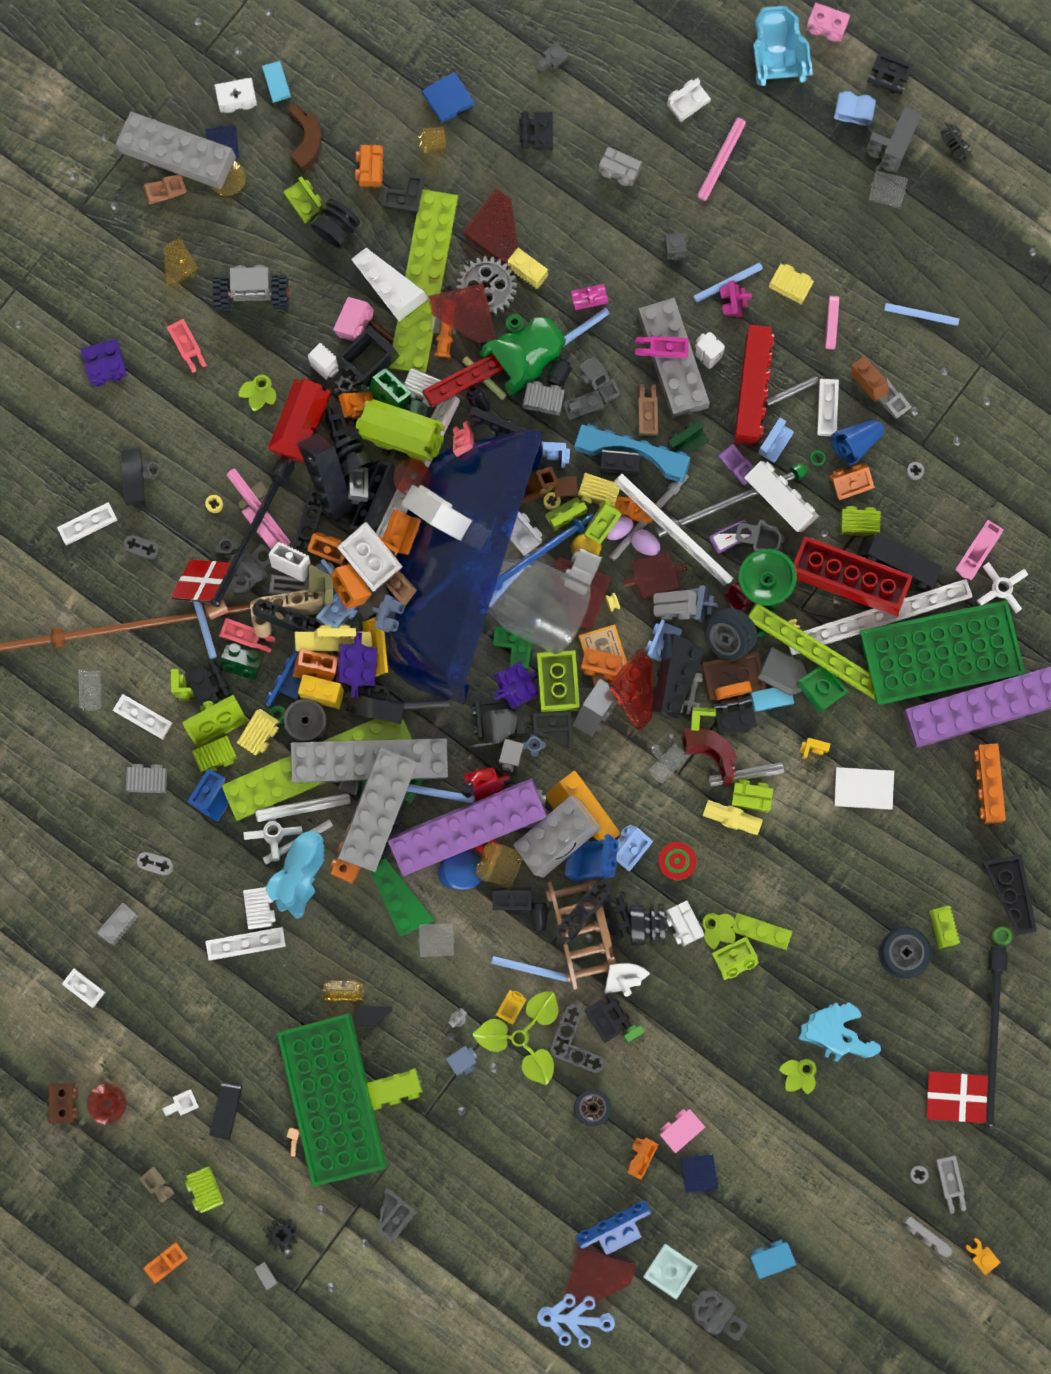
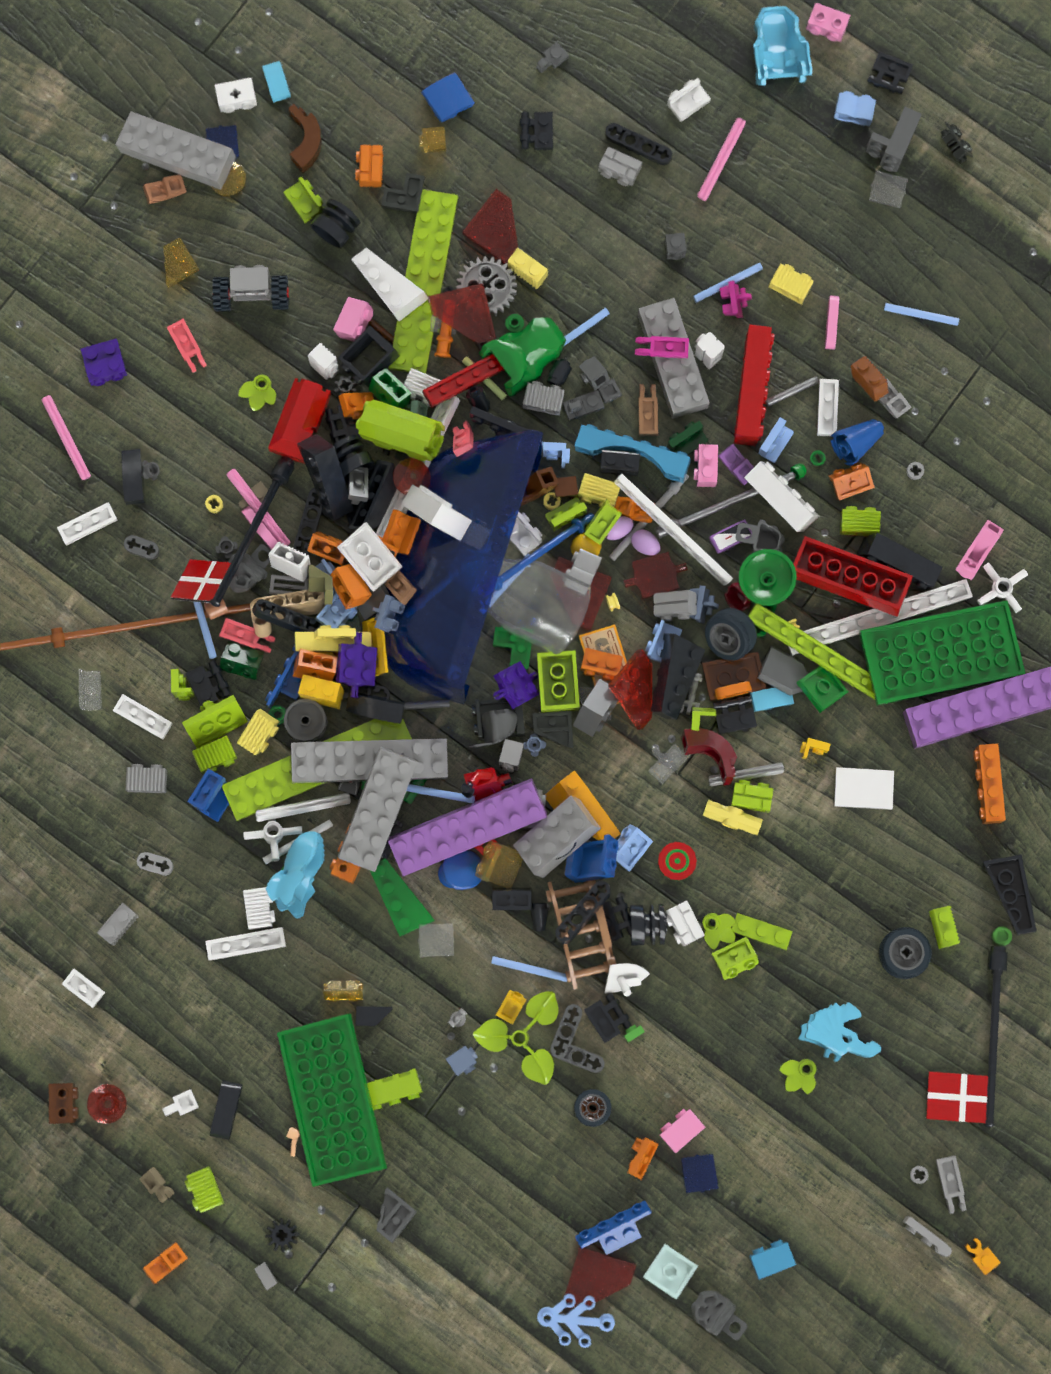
(66, 437): none -> bright pink axle
(589, 297): dark pink hips -> none
(637, 146): none -> black beam
(706, 465): none -> bright pink brick

